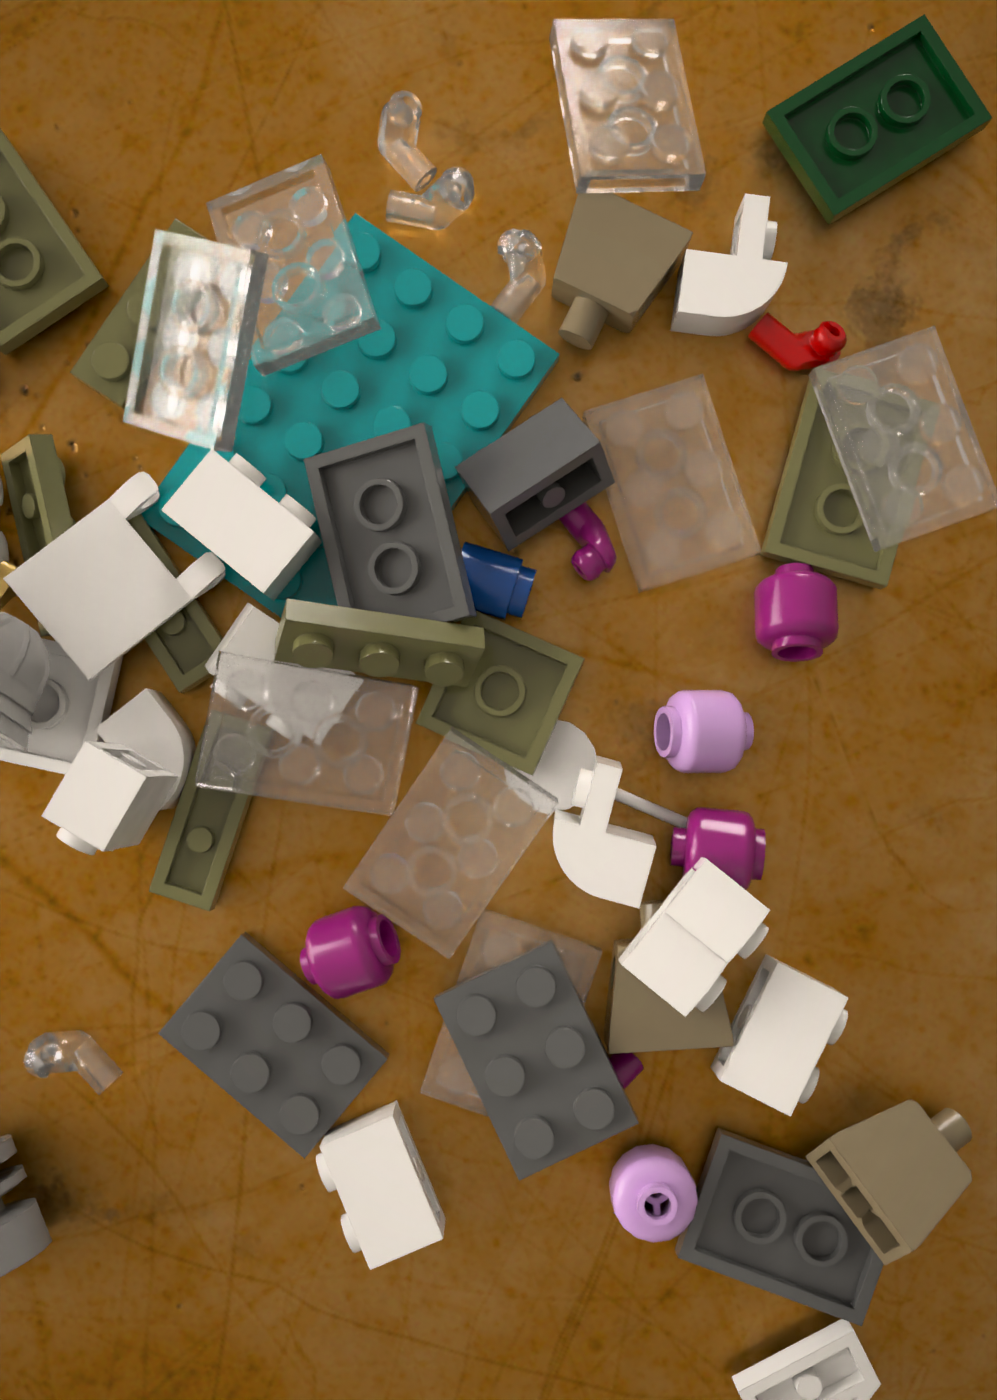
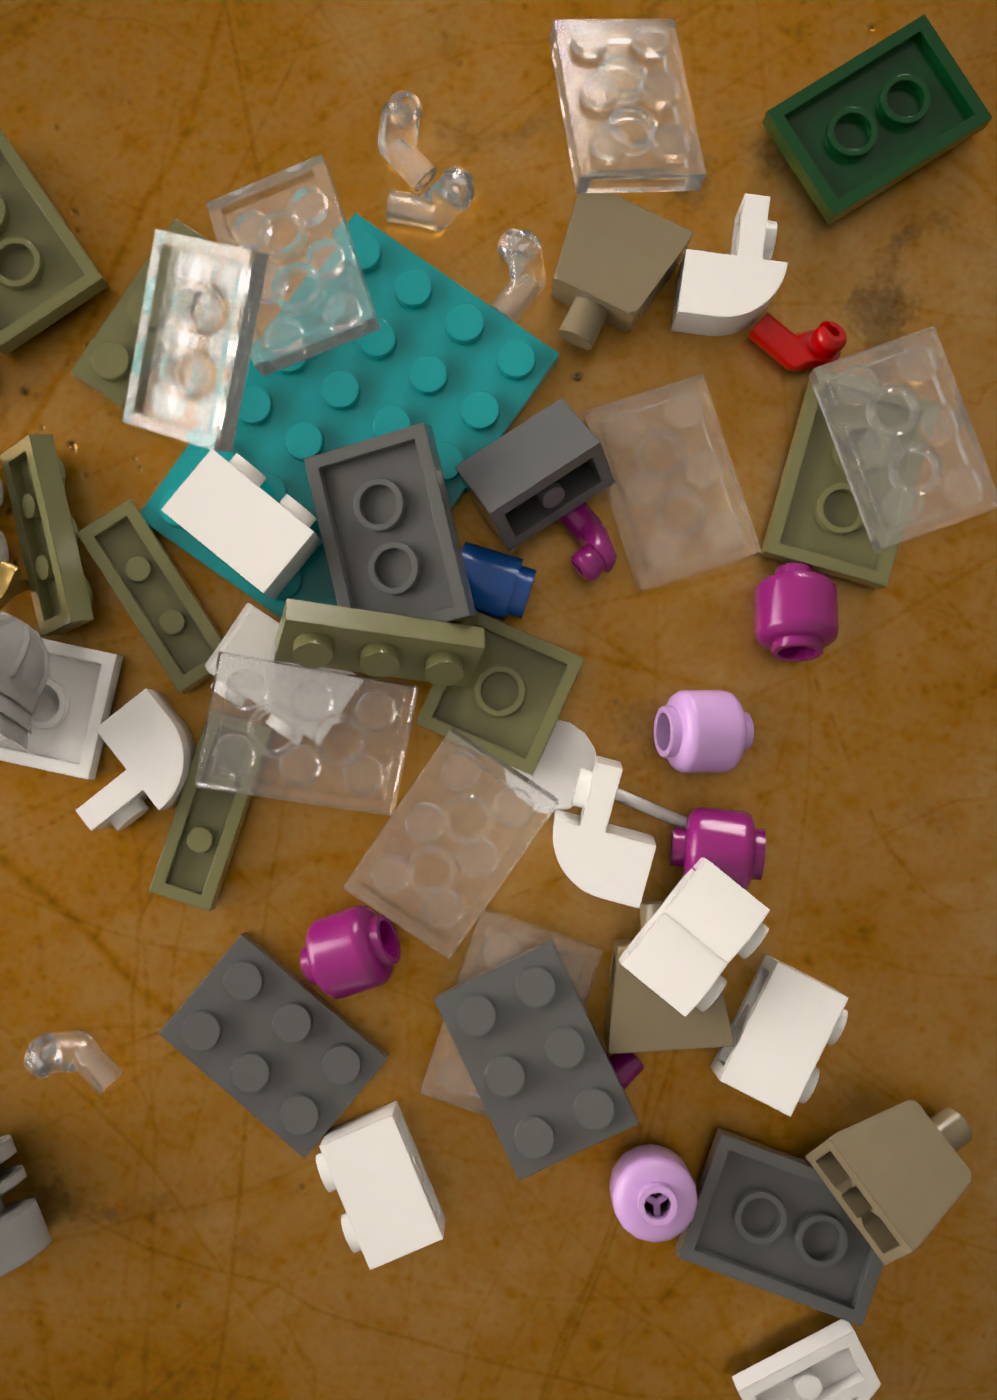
(104, 586): white flag -> none
(108, 798): white brick -> none

